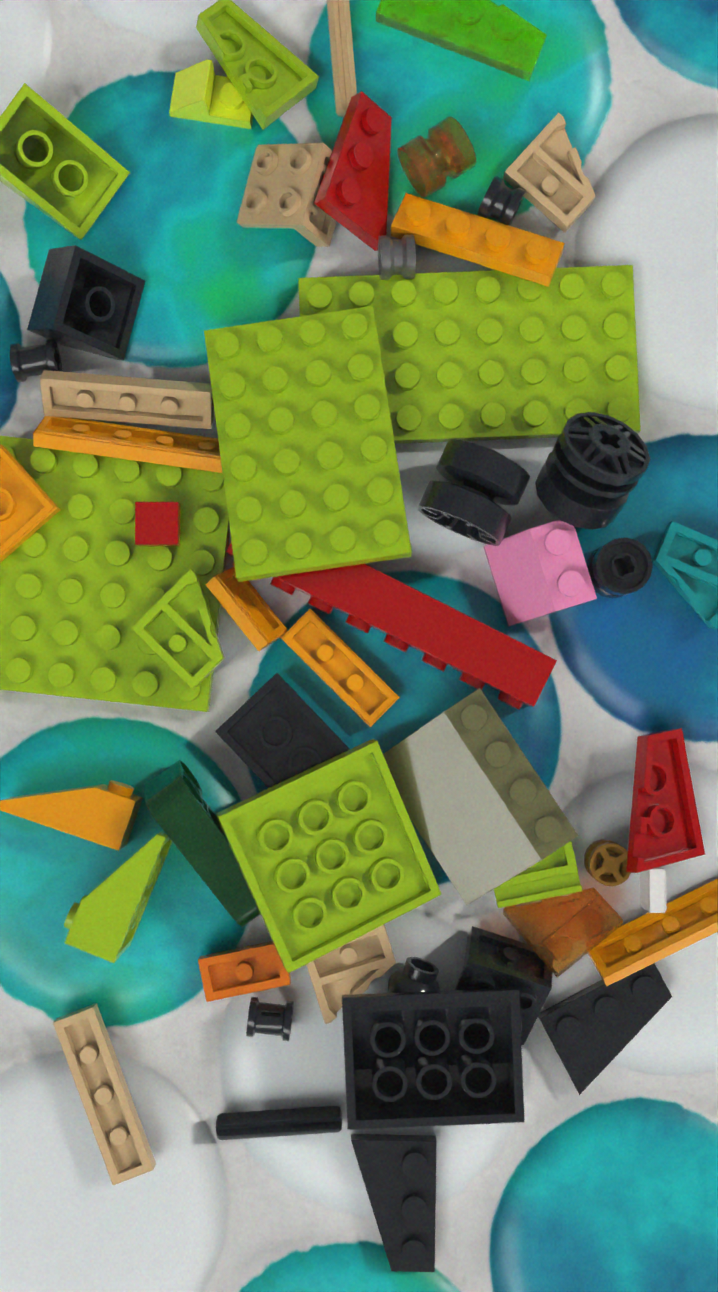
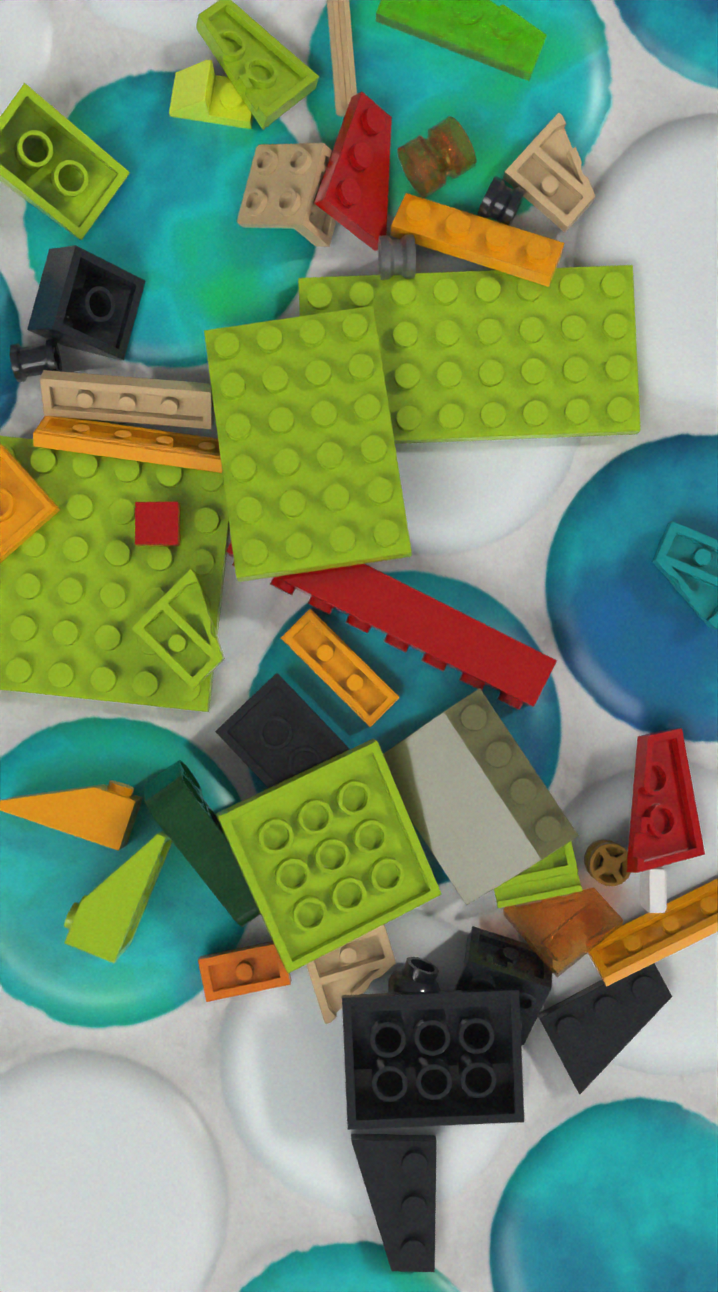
(104, 1094): tan plate -> none
(247, 609): light orange tile -> none
(270, 1018): black bush -> none
(279, 1122): black axle -> none
(477, 484): black wheel -> none
(540, 572): bright pink slope -> none
(591, 470): black wheel -> none
(619, 567): black wheel -> none

